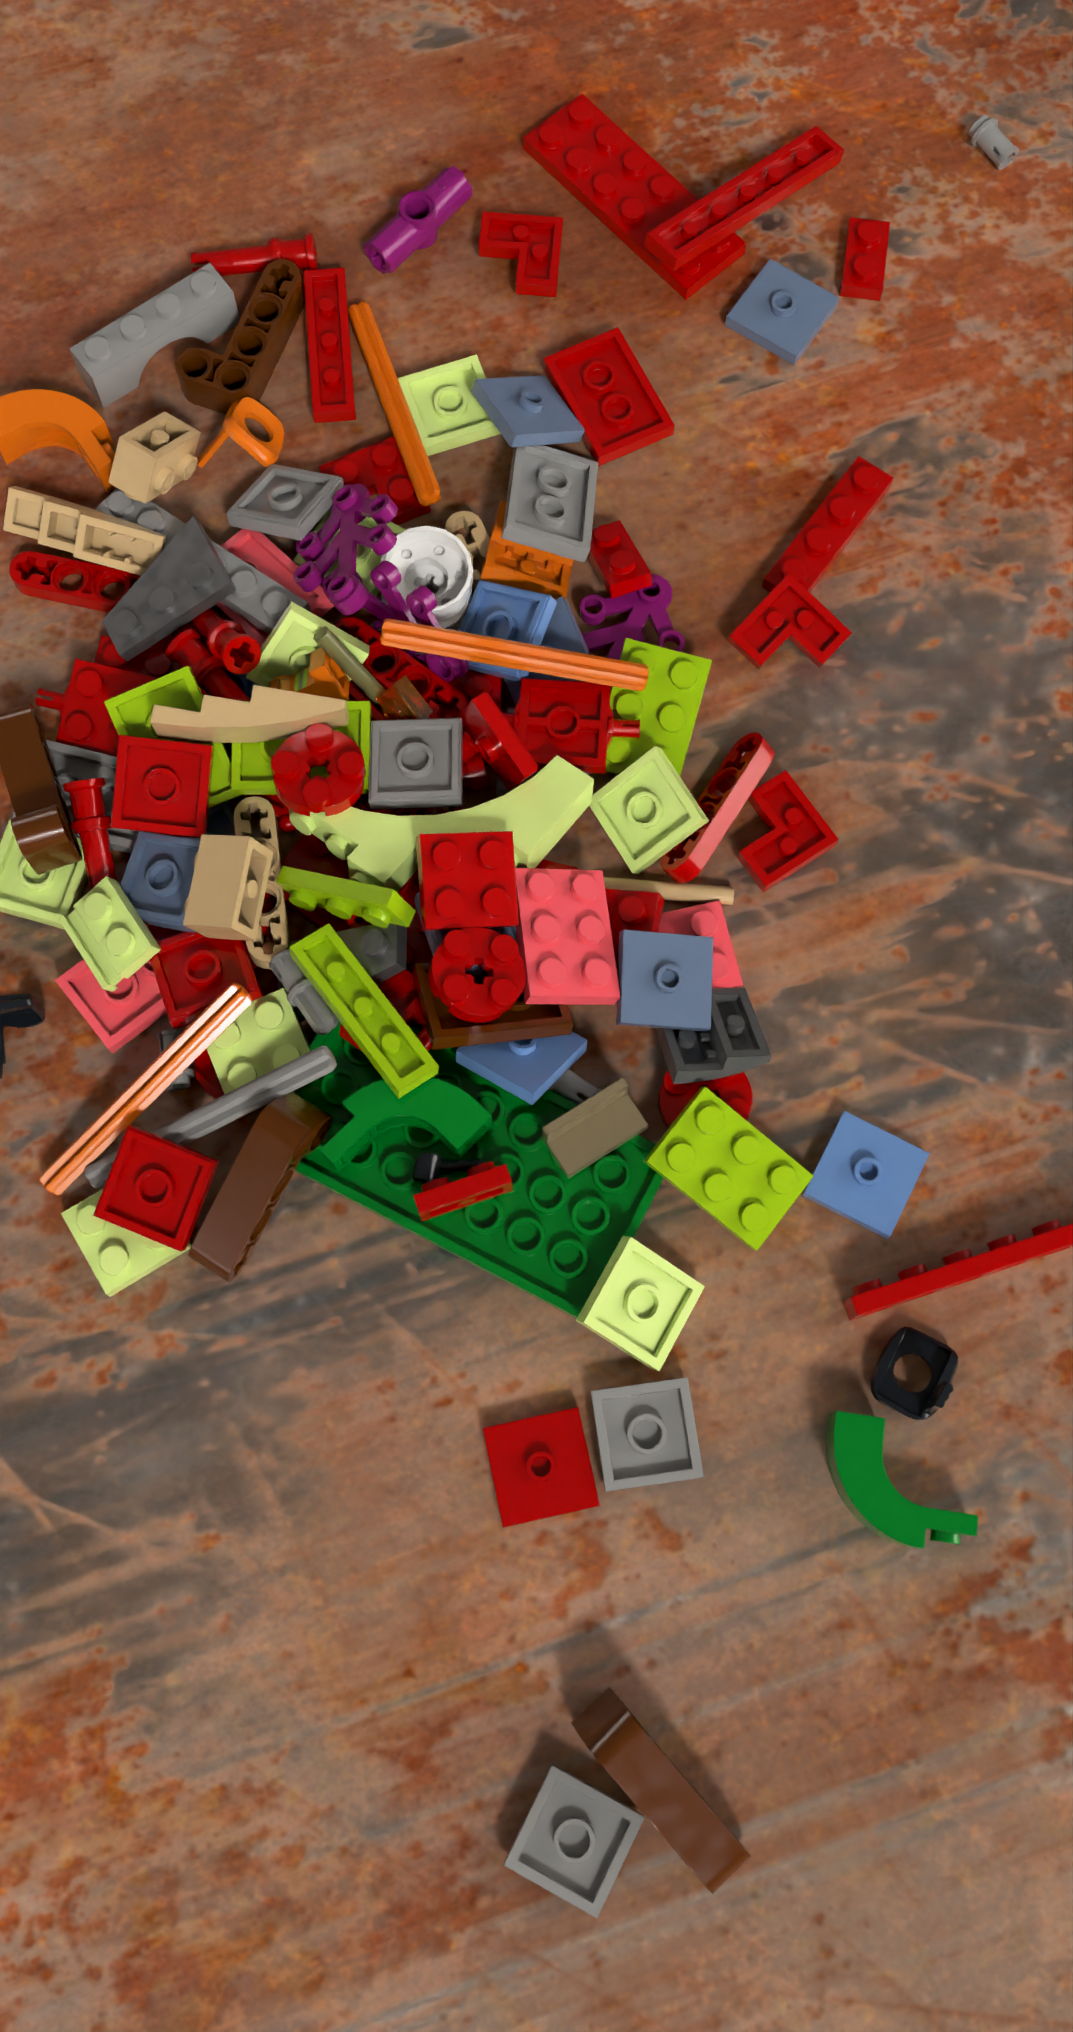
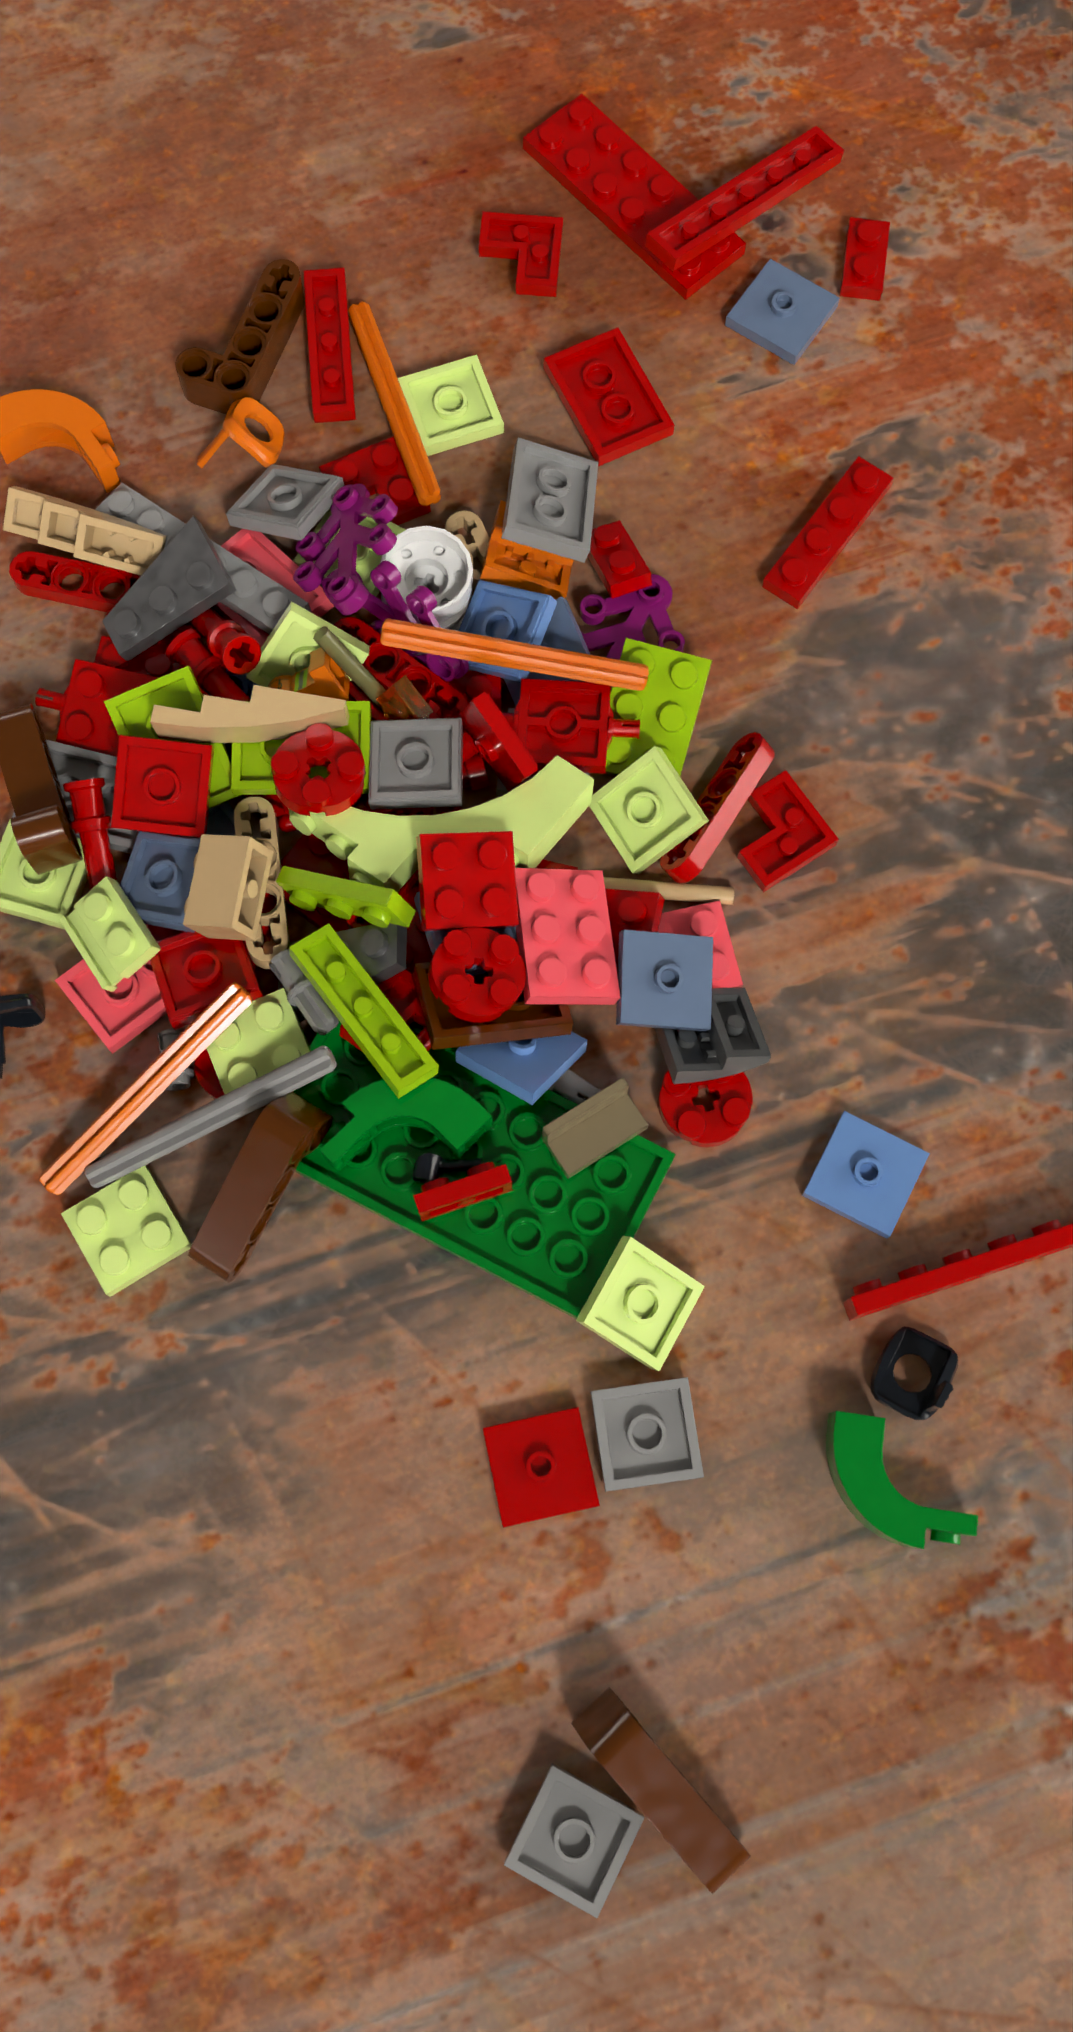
(116, 355): light grey arch -> none
(154, 457): tan brick -> none
(156, 1188): red plate -> none
(256, 258): red pin -> none
(418, 220): magenta piece -> none
(527, 411): sand blue plate -> none
(728, 1168): lime plate -> none
(792, 615): red plate -> none
(993, 141): light grey pin -> none

